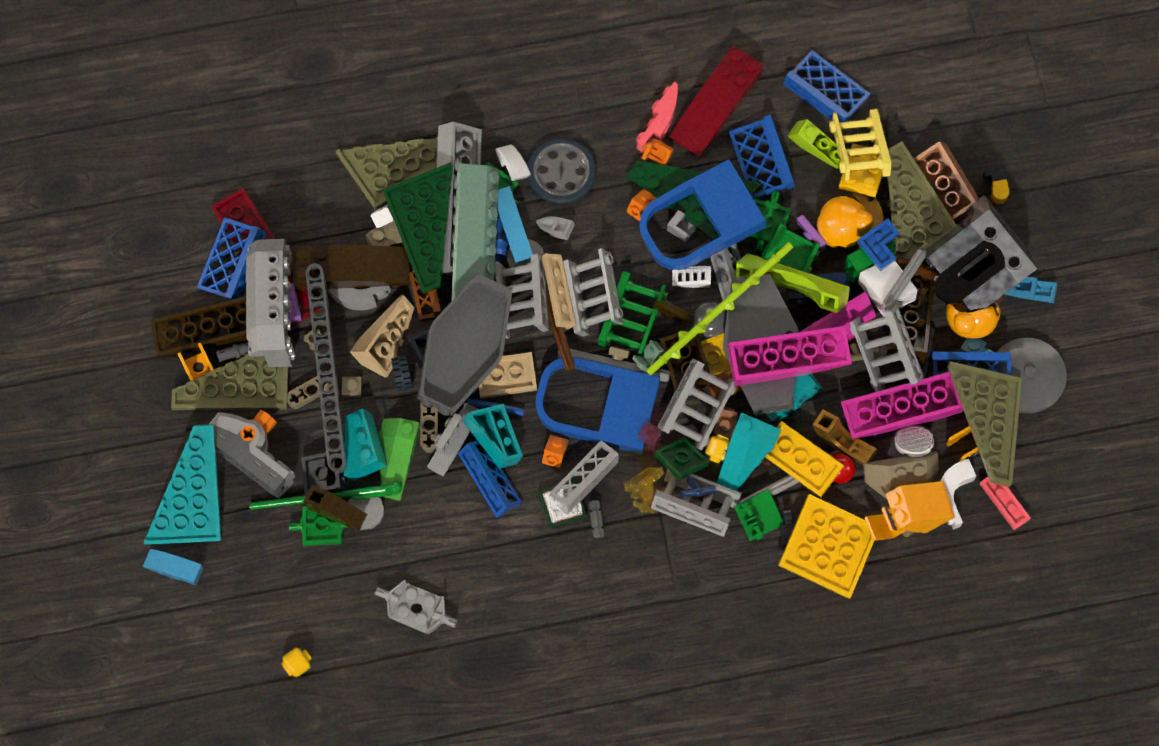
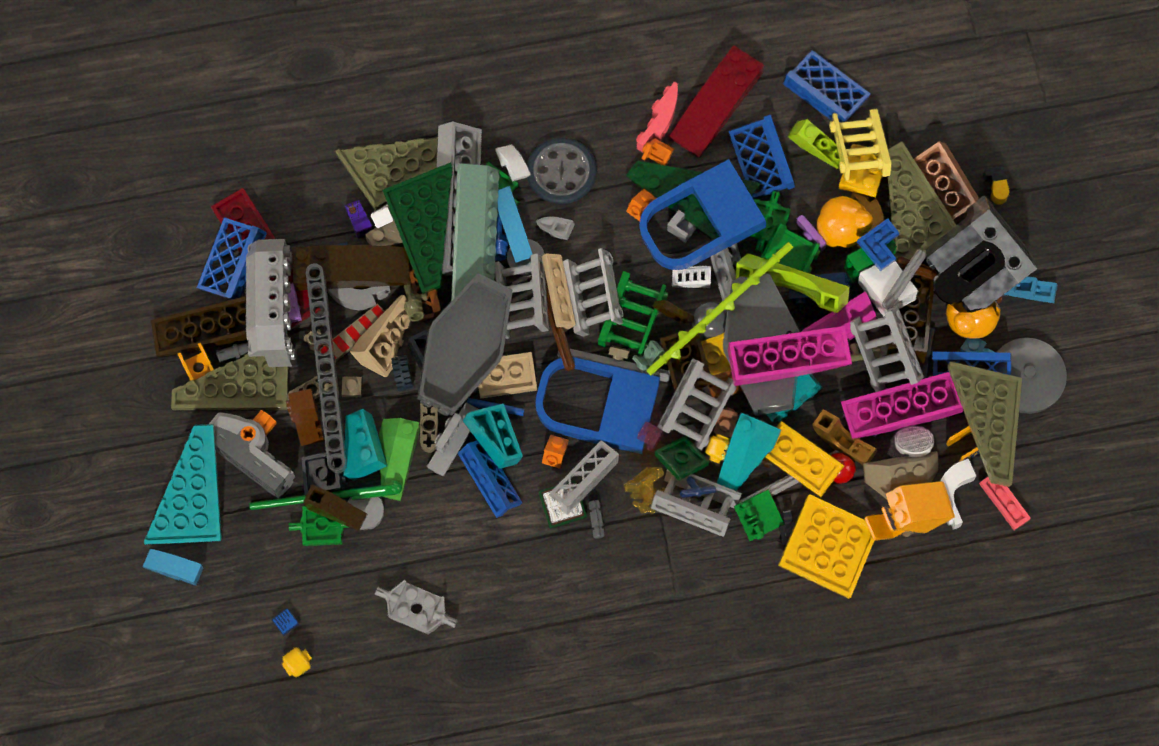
(285, 622): none -> tile
(305, 414): none -> reddish brown wedge
(348, 337): none -> tile
(358, 218): none -> dark purple leg
(414, 304): none -> olive piece

